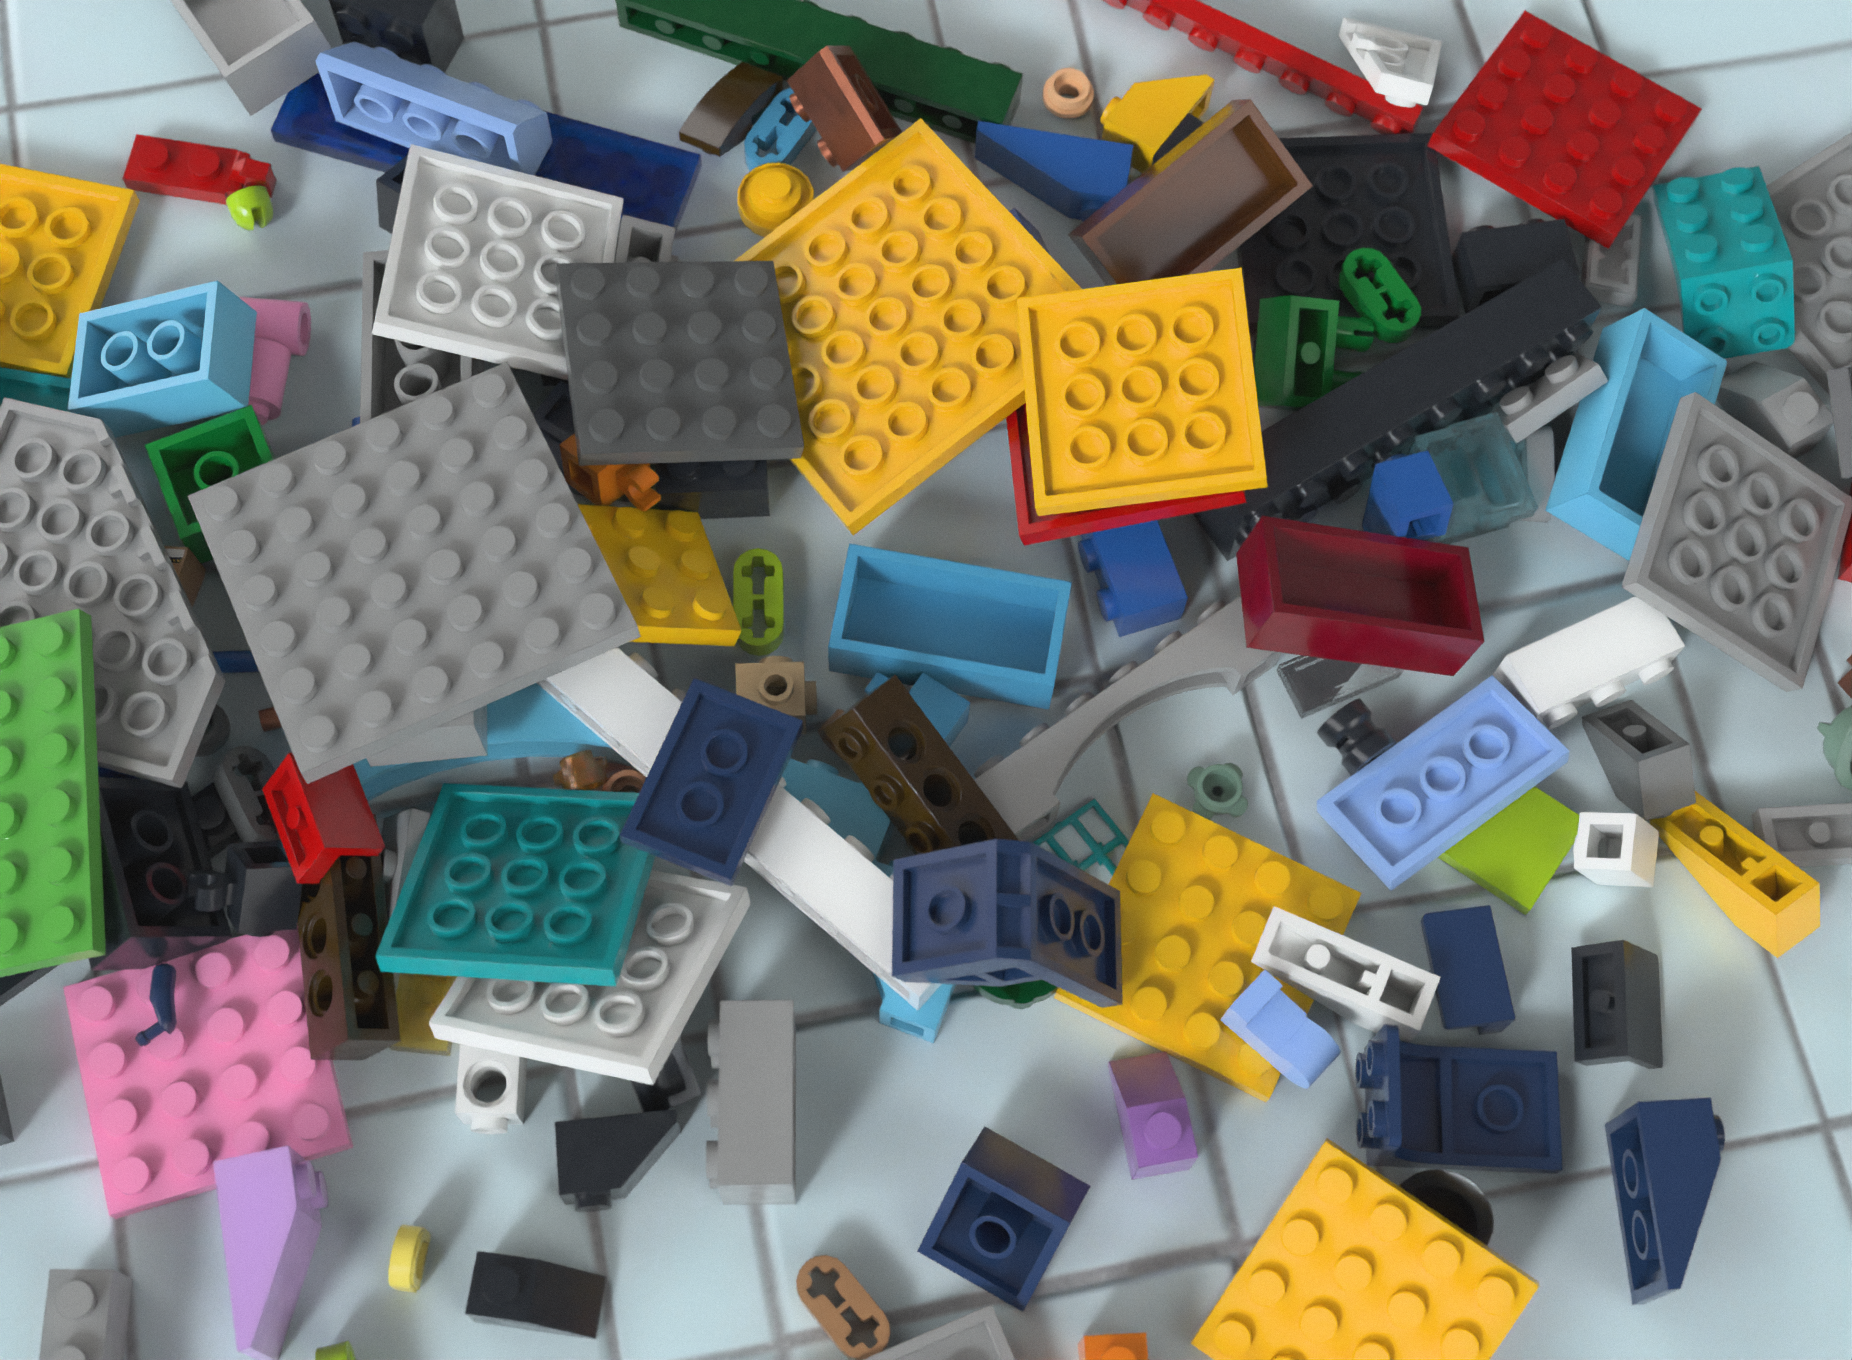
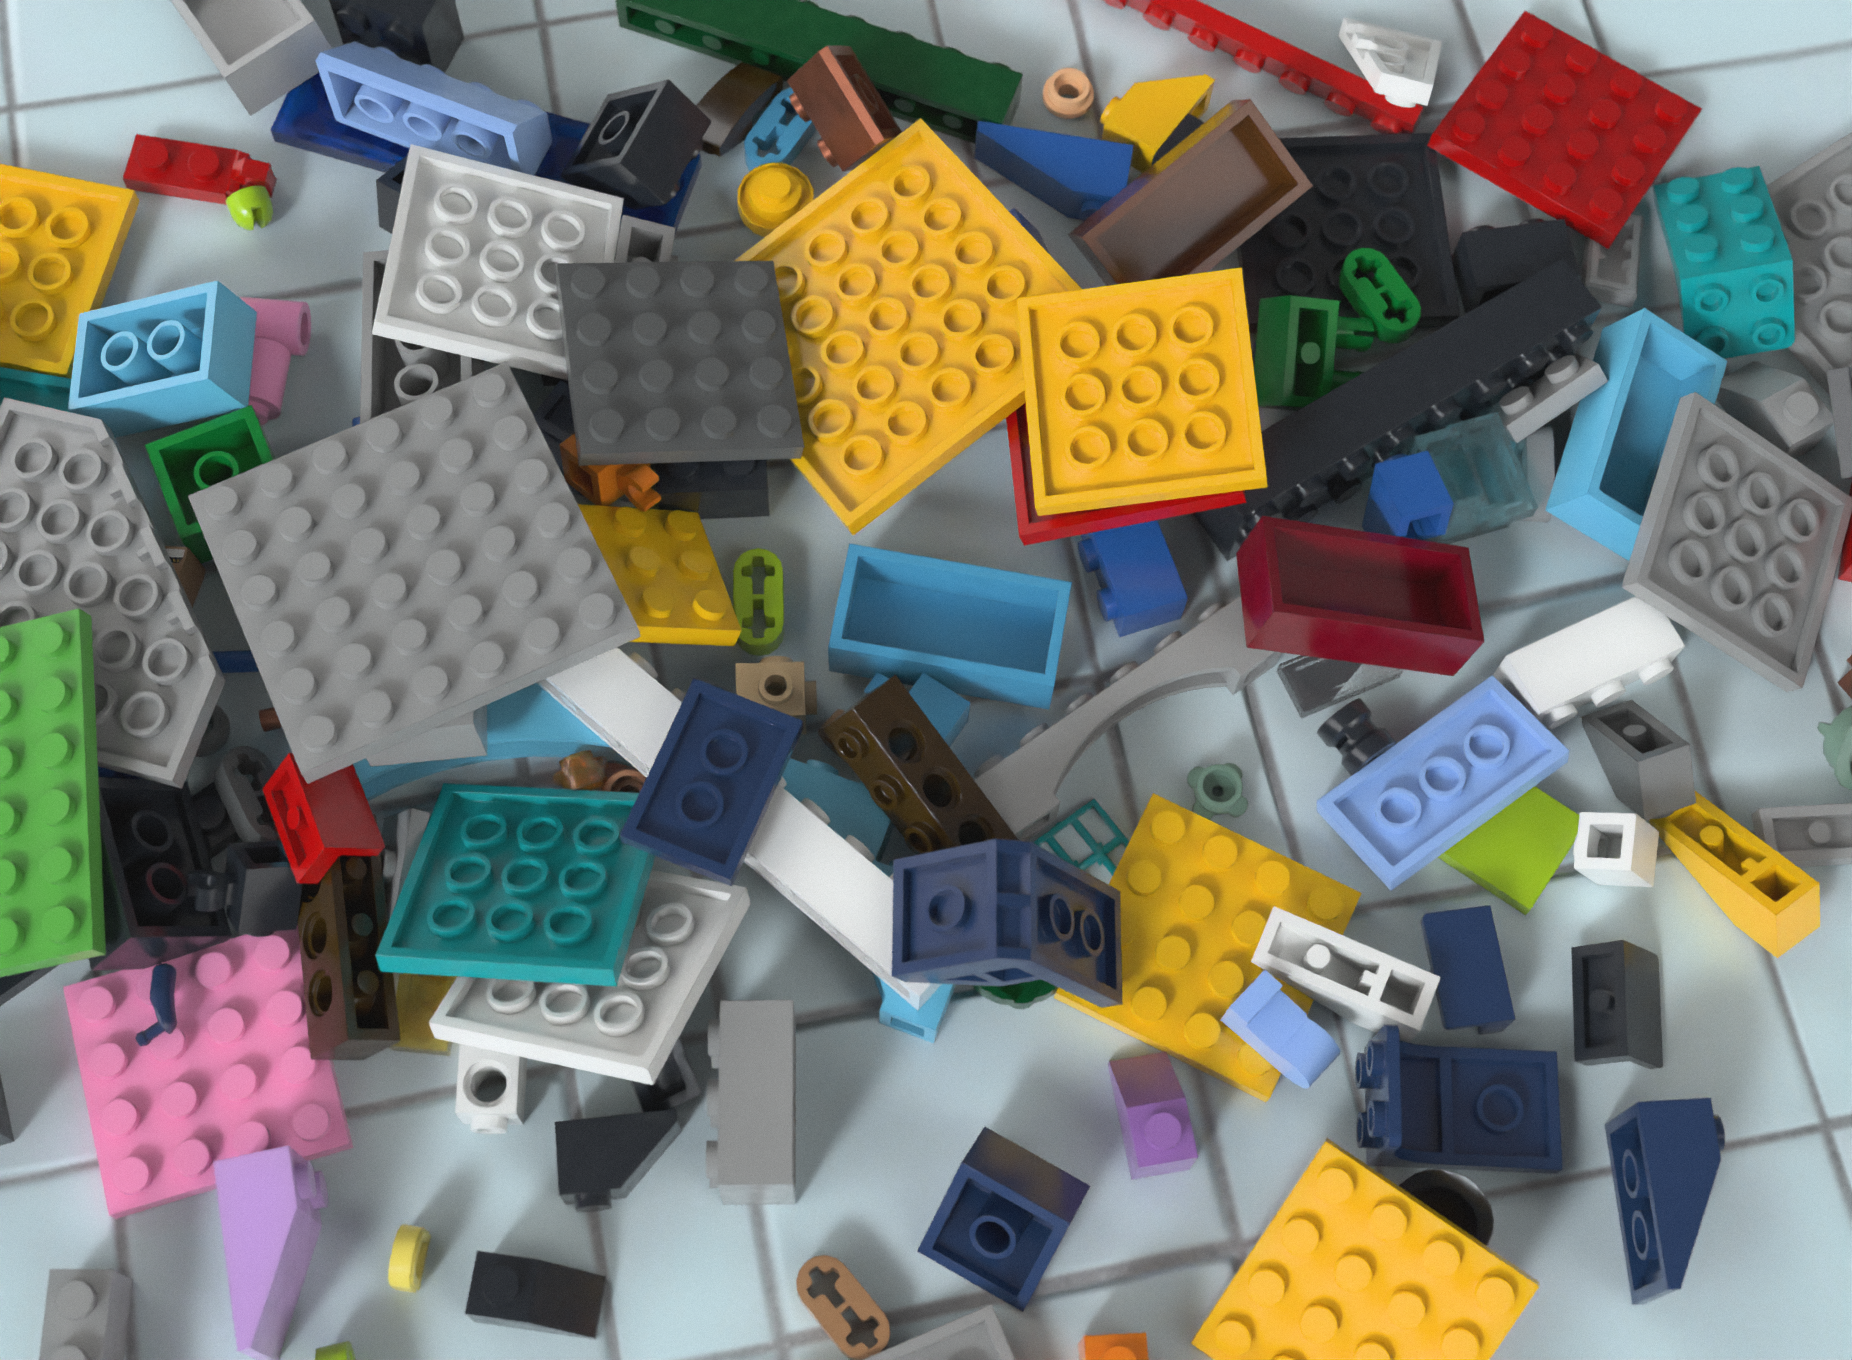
(639, 145): none -> black slope

